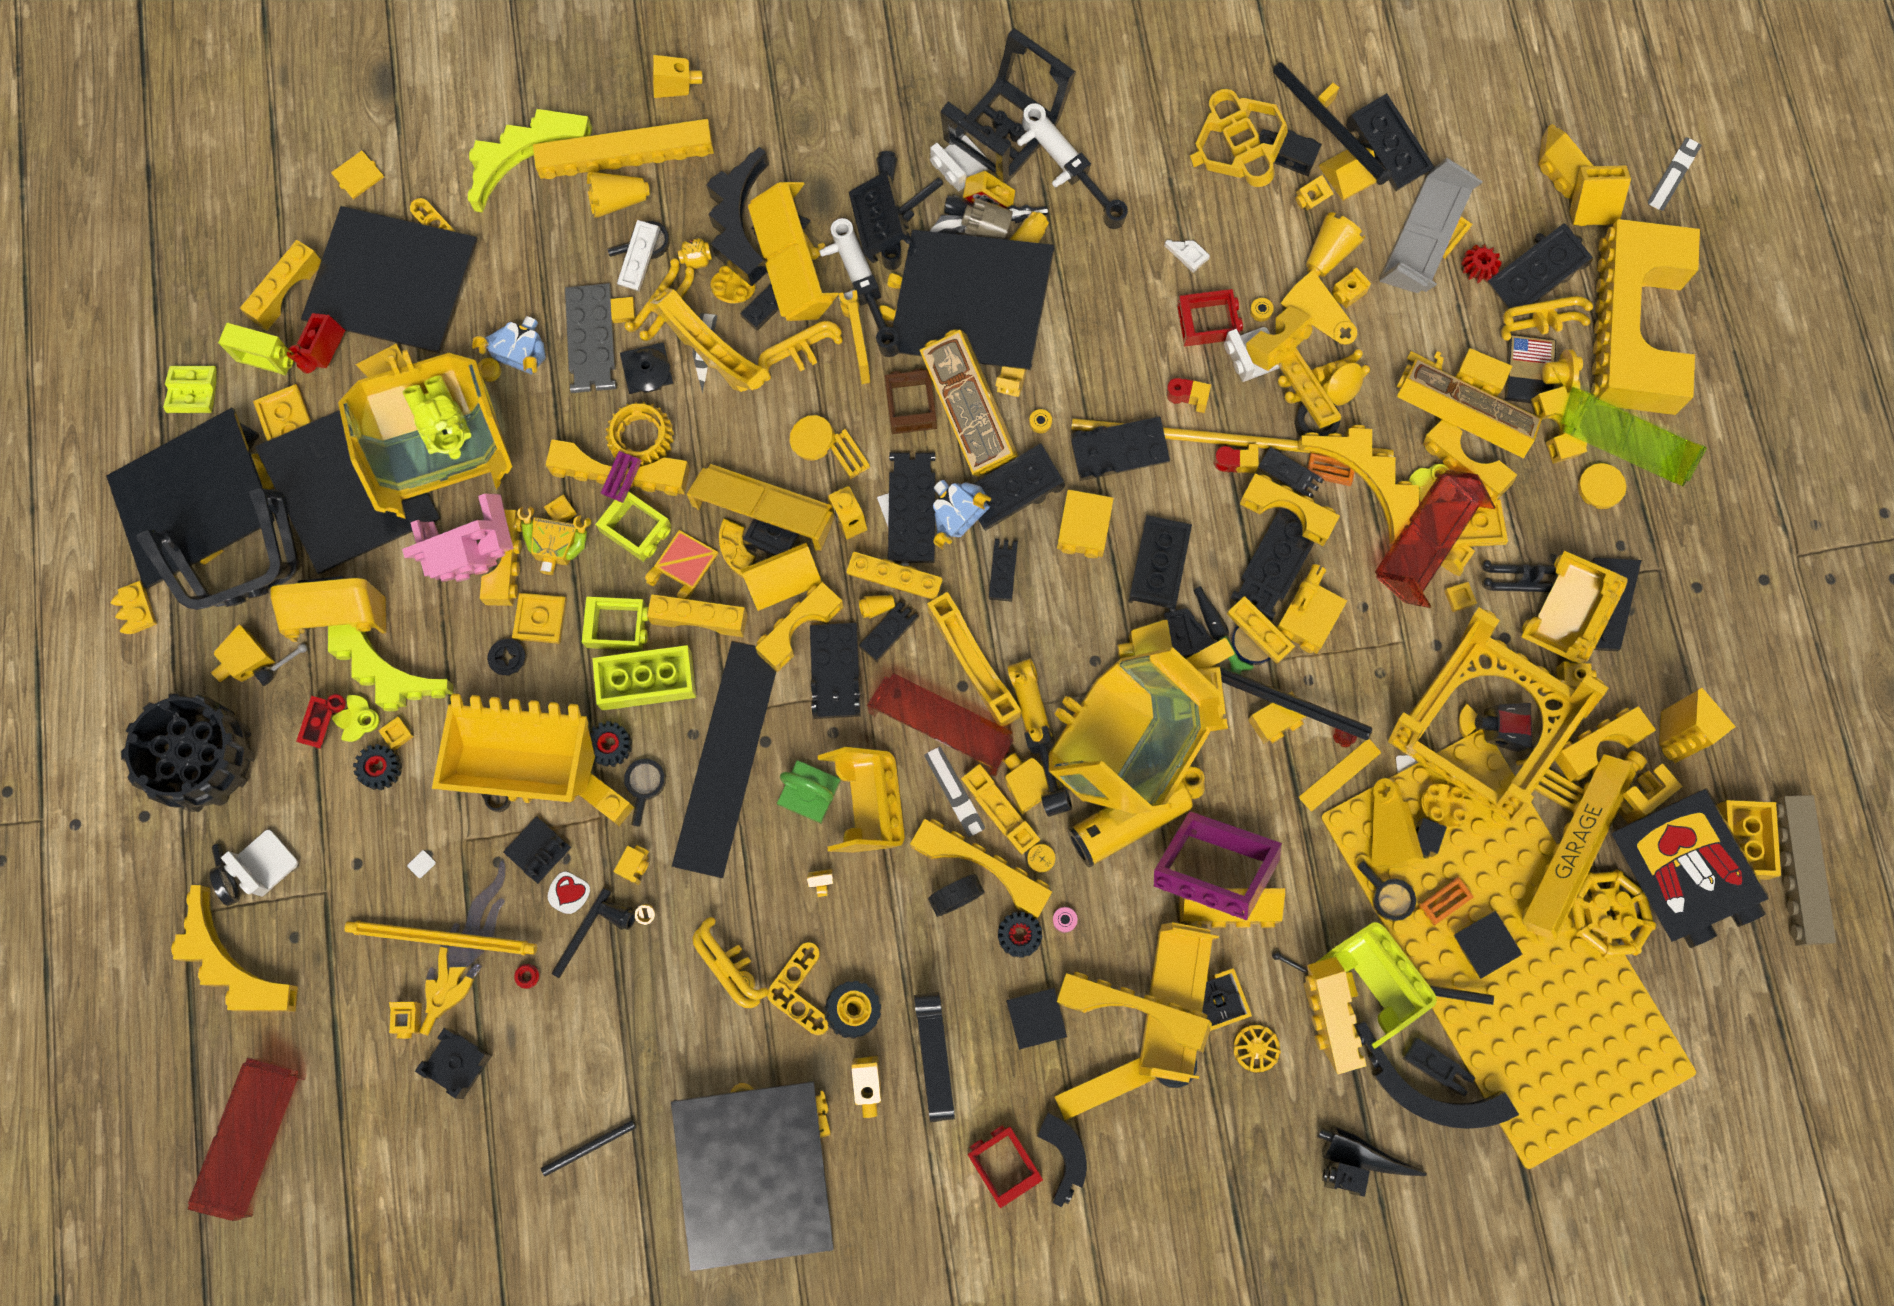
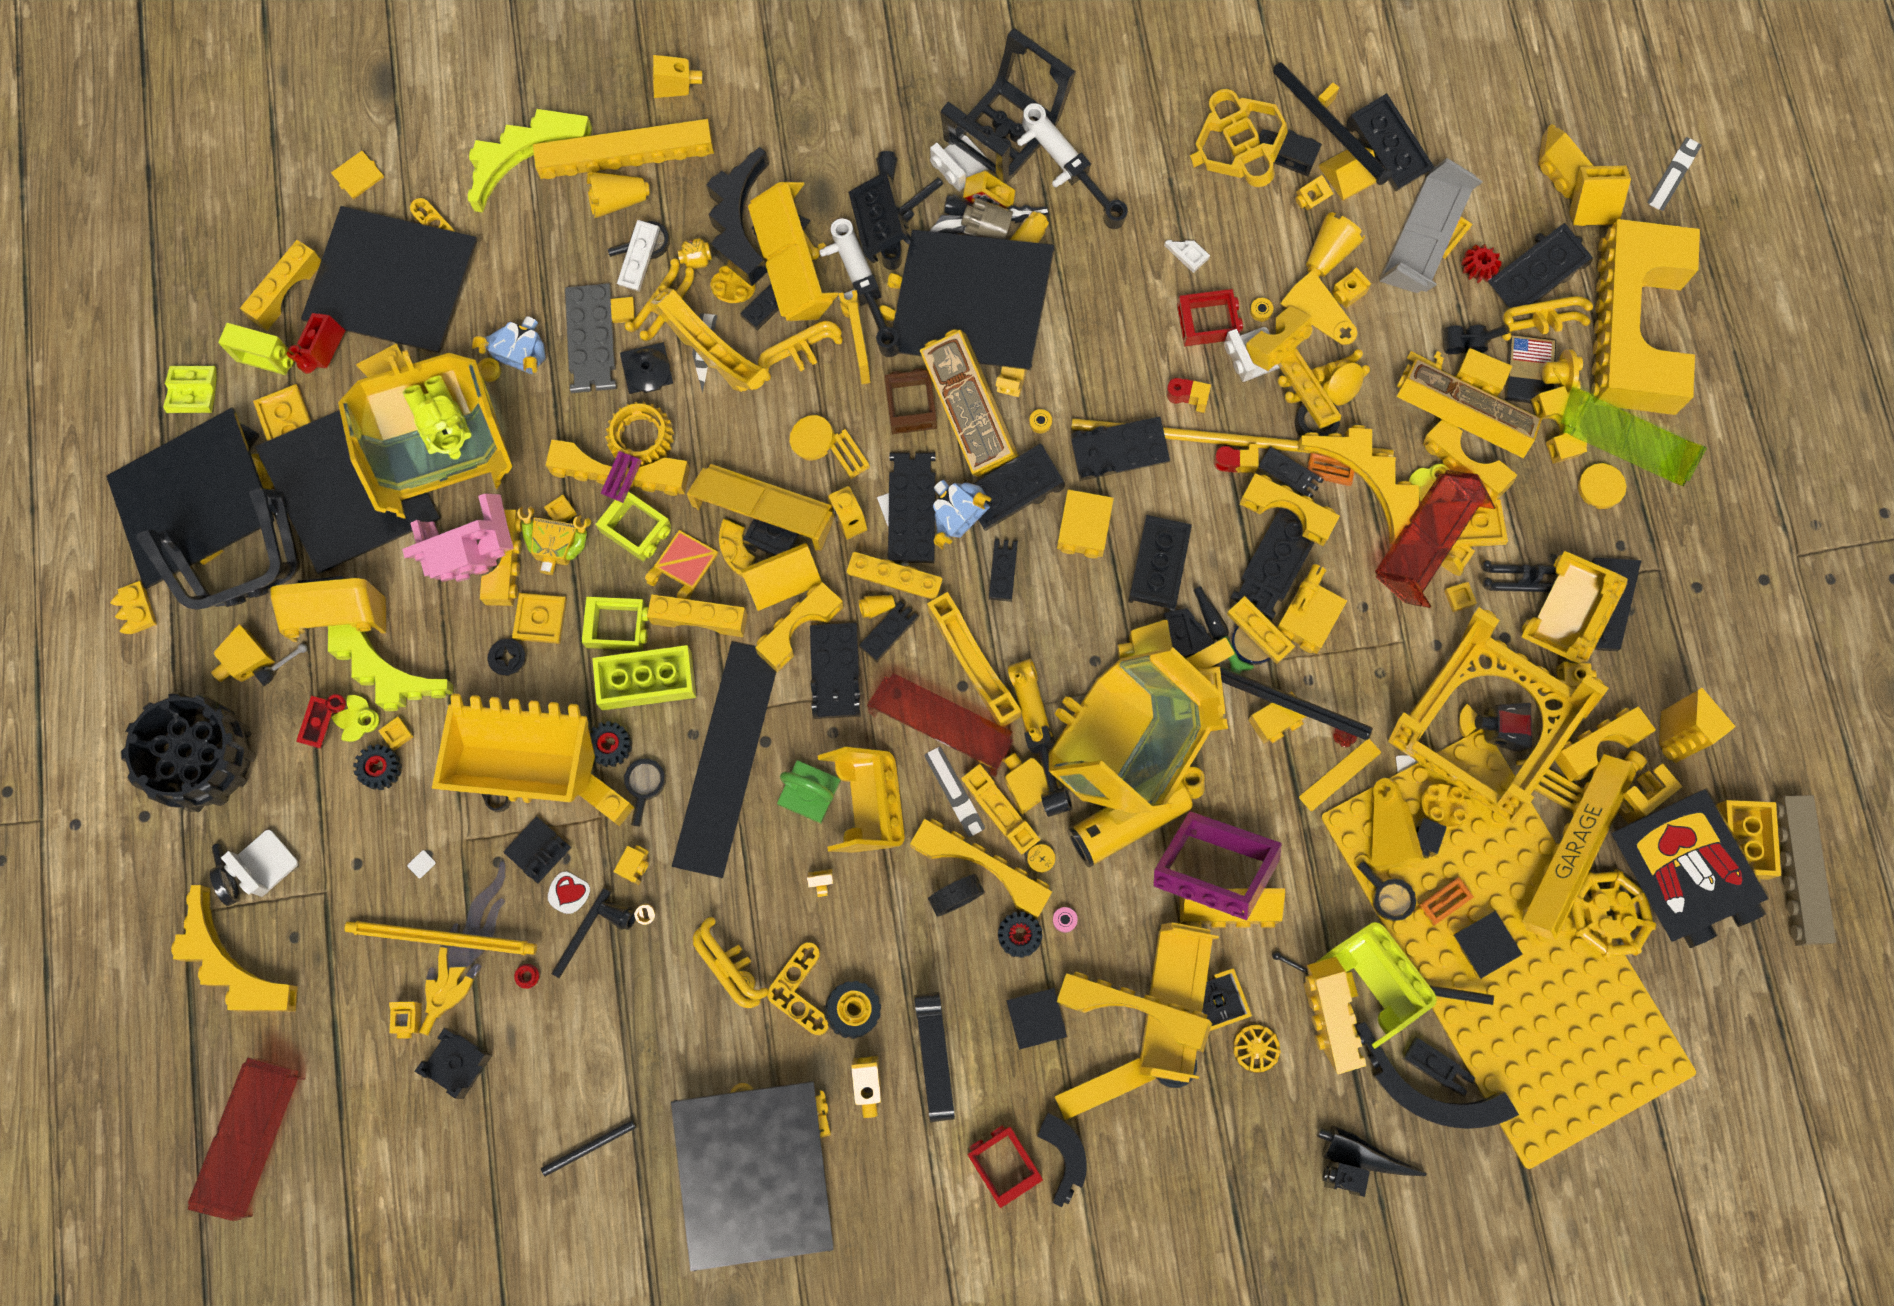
(1475, 338): none -> black beam

